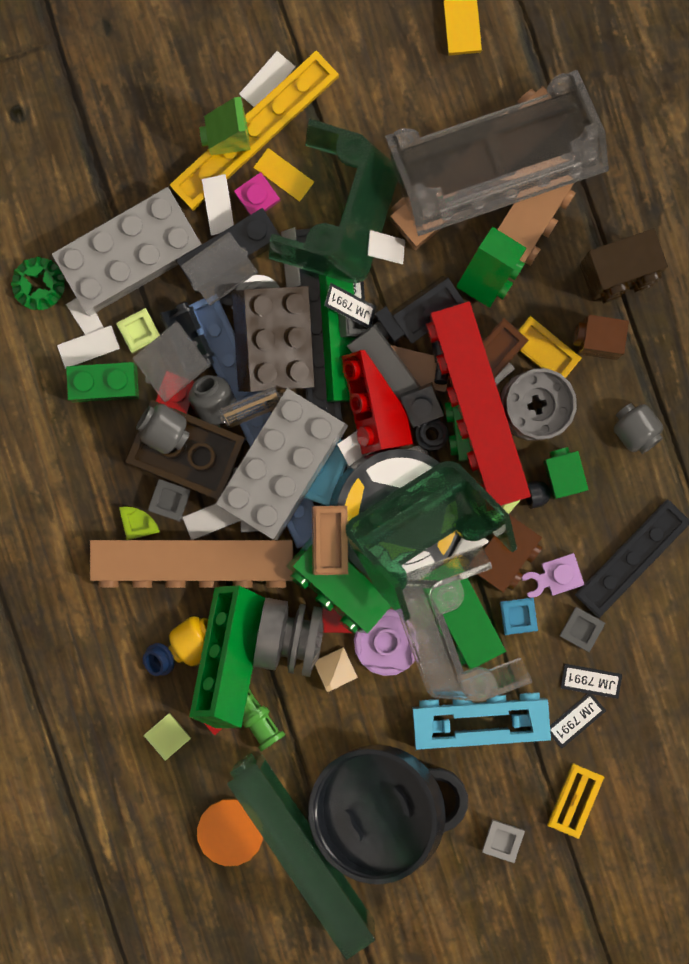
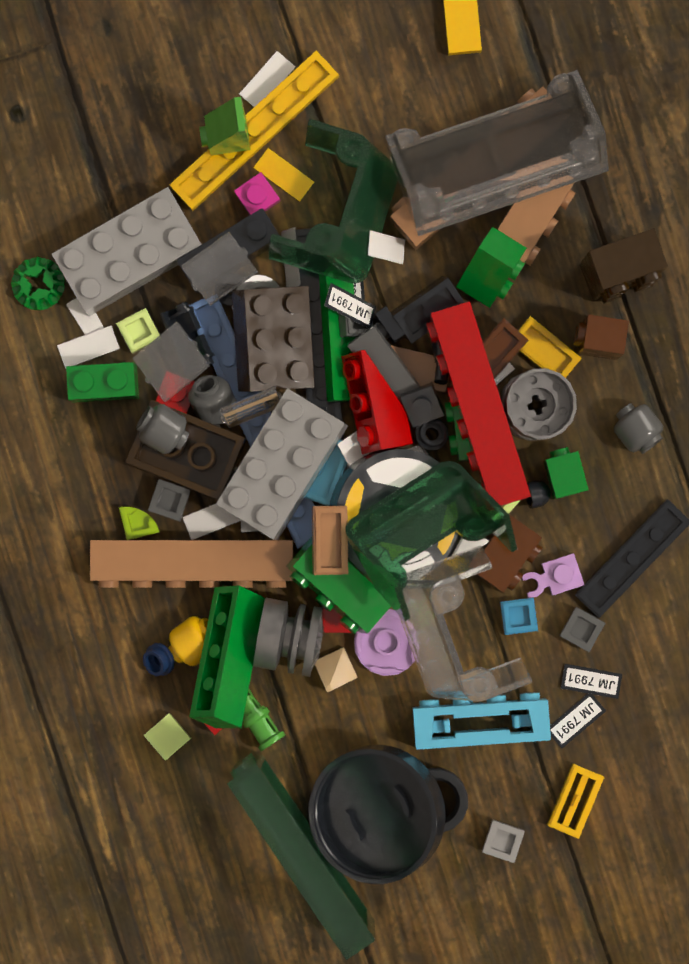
(217, 203): white sticker -> none
(228, 834): orange tile -> none
(473, 630): green brick -> none

